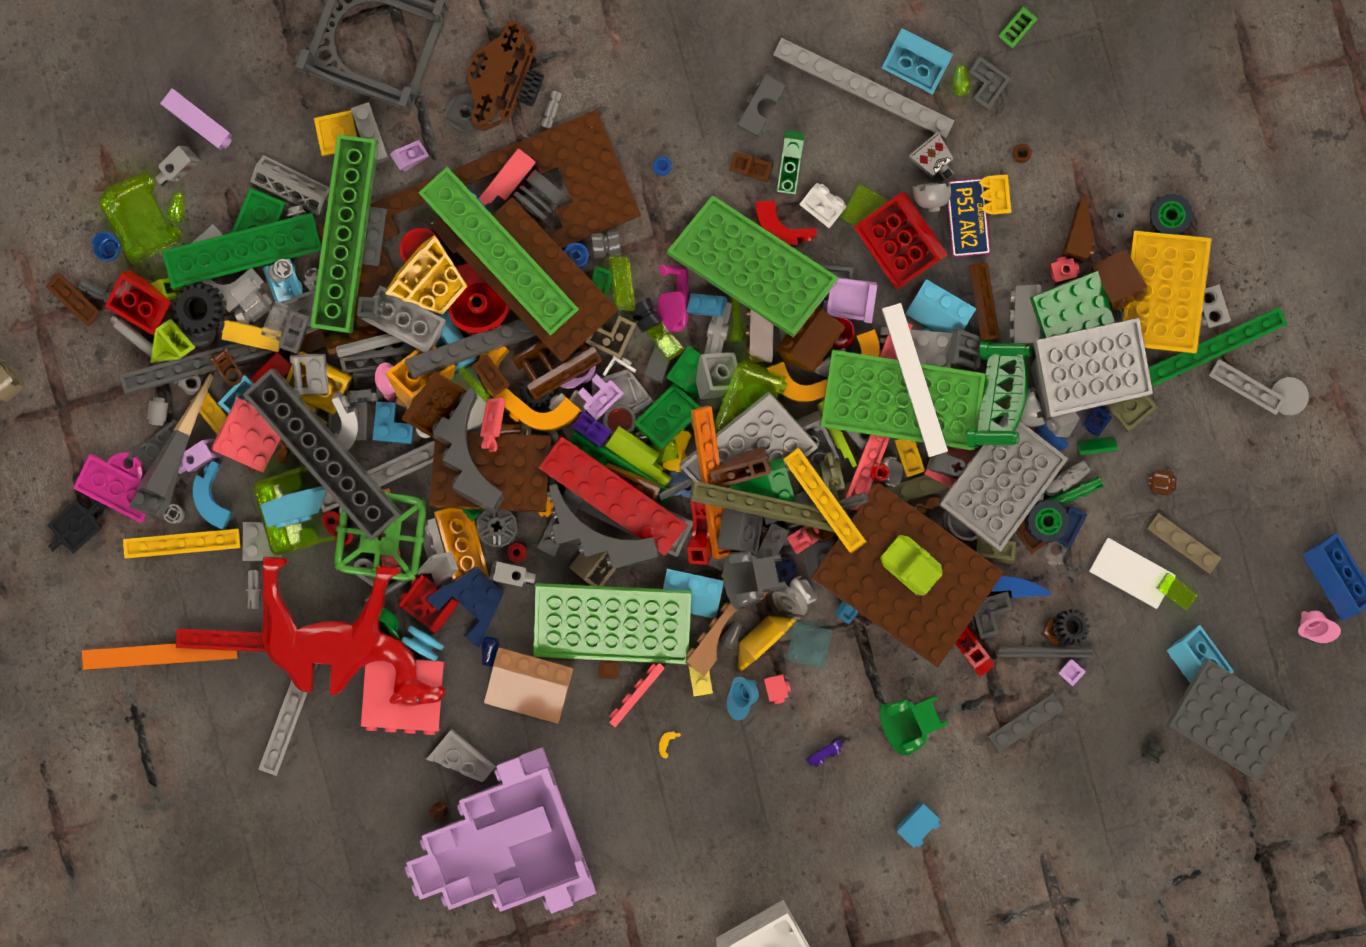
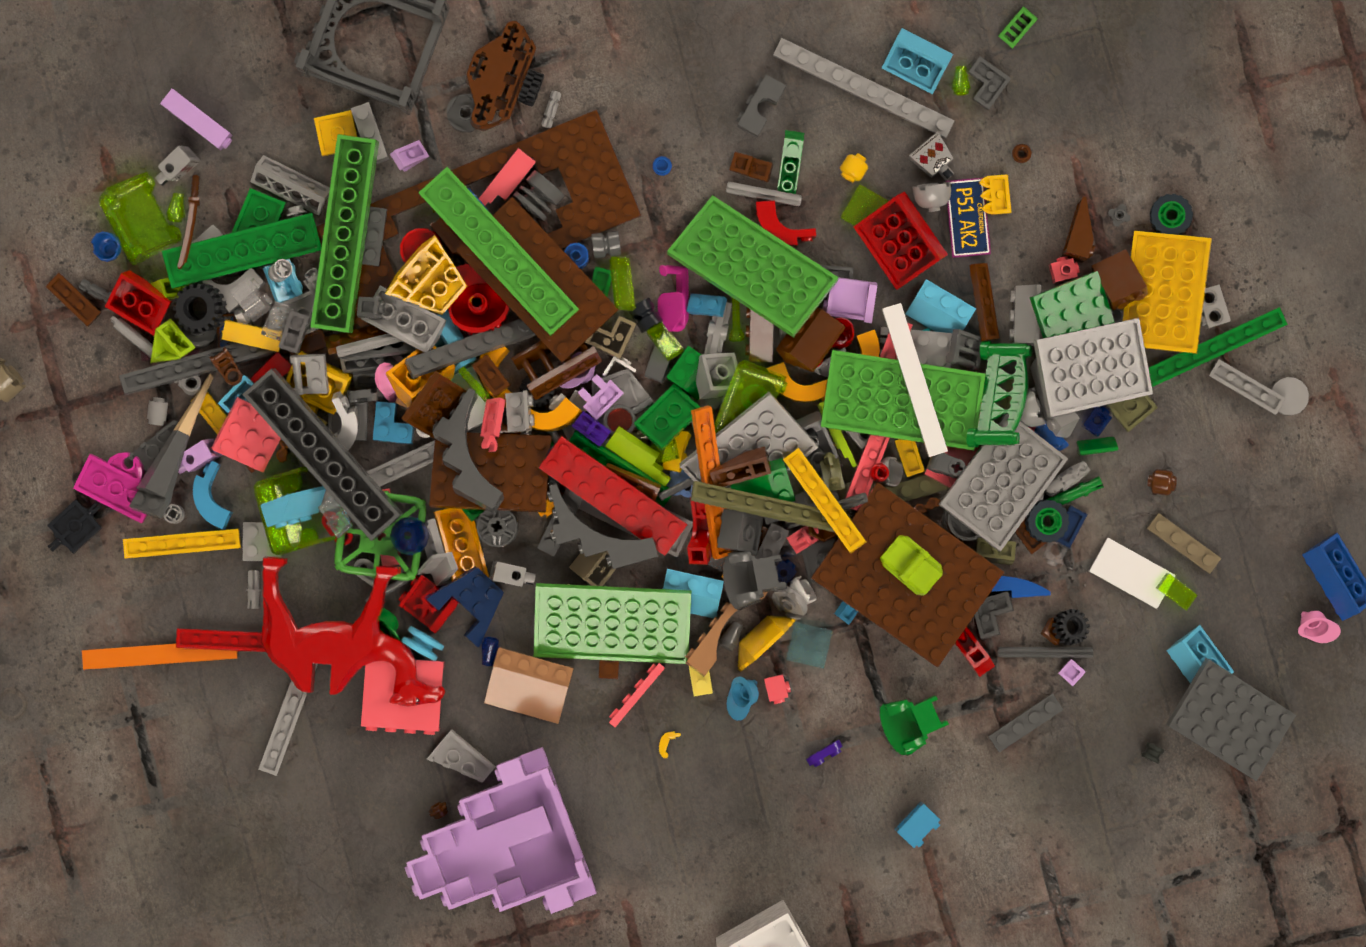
(194, 202): none -> reddish brown sword
(337, 518): none -> clear slope
(418, 539): none -> clear blue piece
(519, 412): none -> light grey bracket
(521, 557): red plate -> none
(763, 193): none -> light grey axle
(823, 204): white bracket -> none
(854, 167): none -> yellow head

